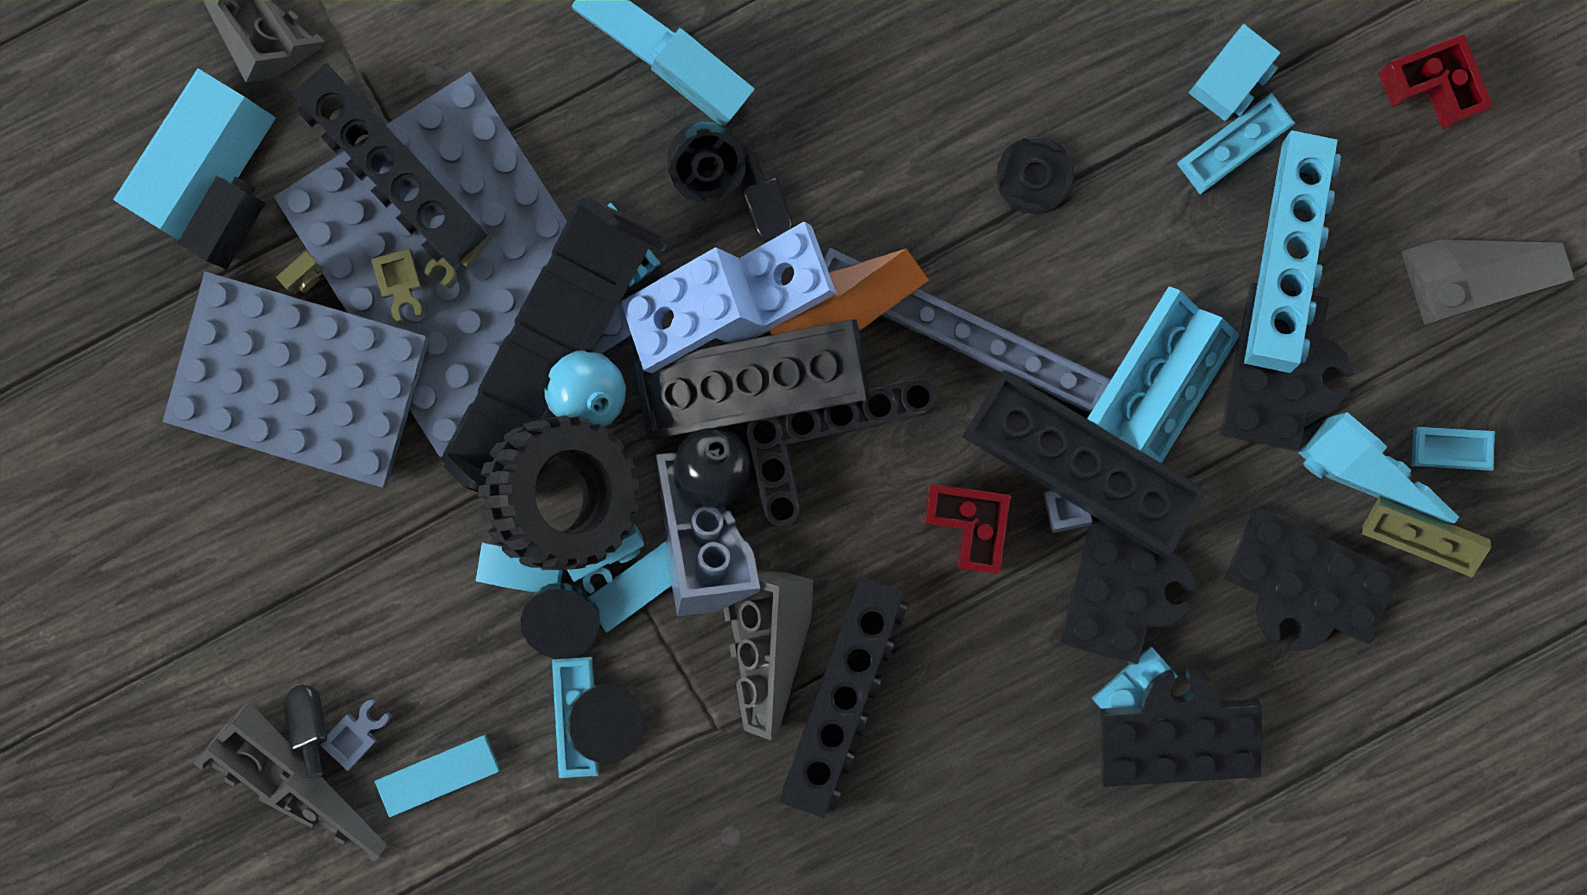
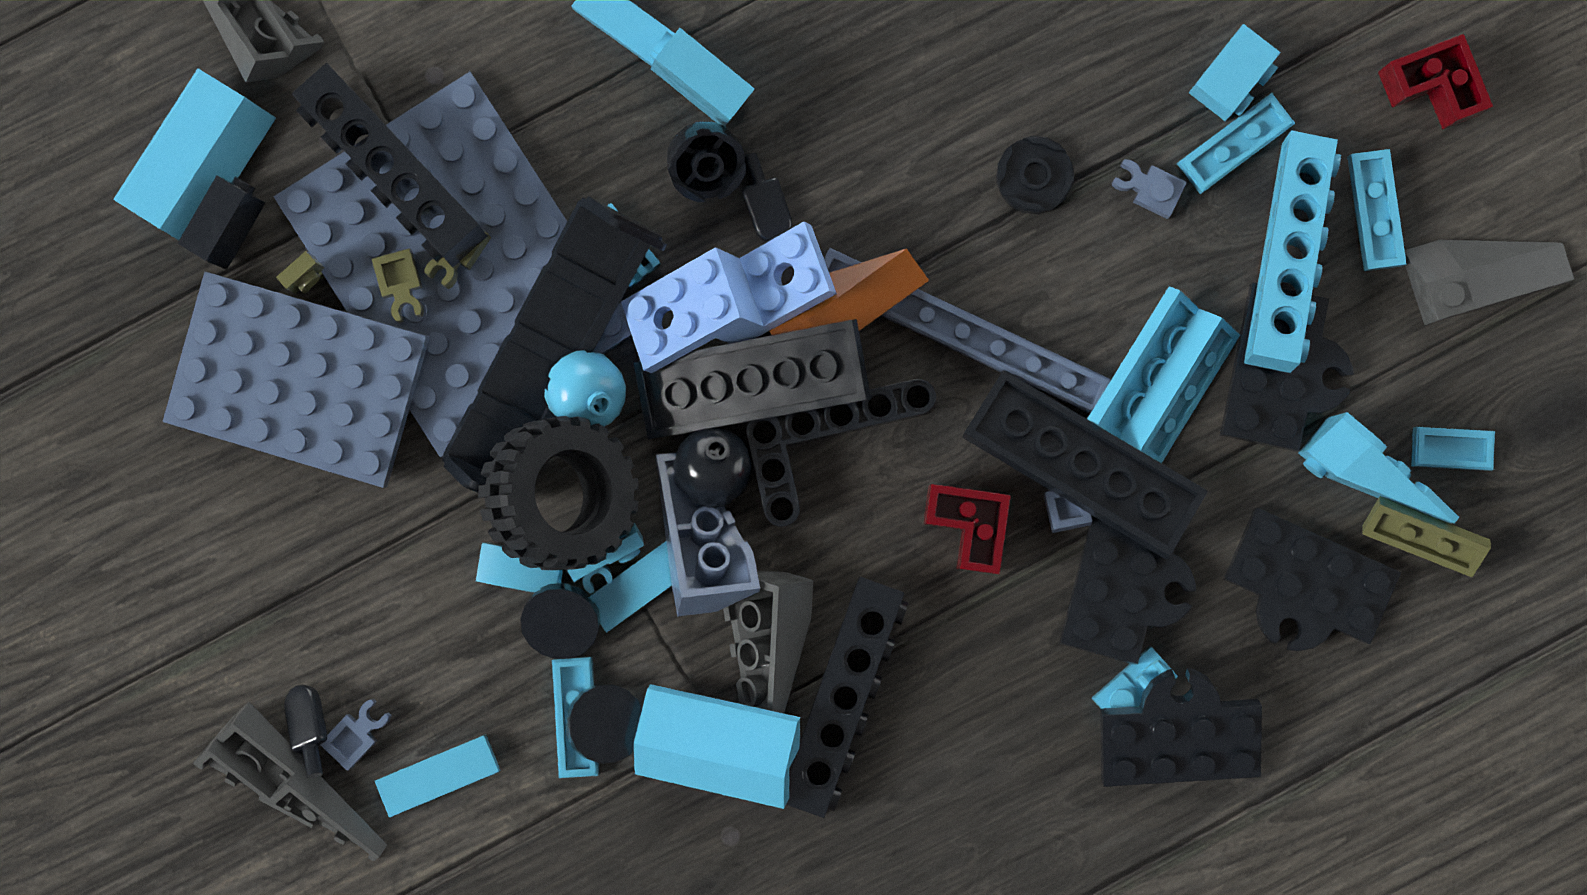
(716, 745): none -> medium azure slope
(1155, 190): none -> sand blue plate
(1376, 210): none -> medium azure plate

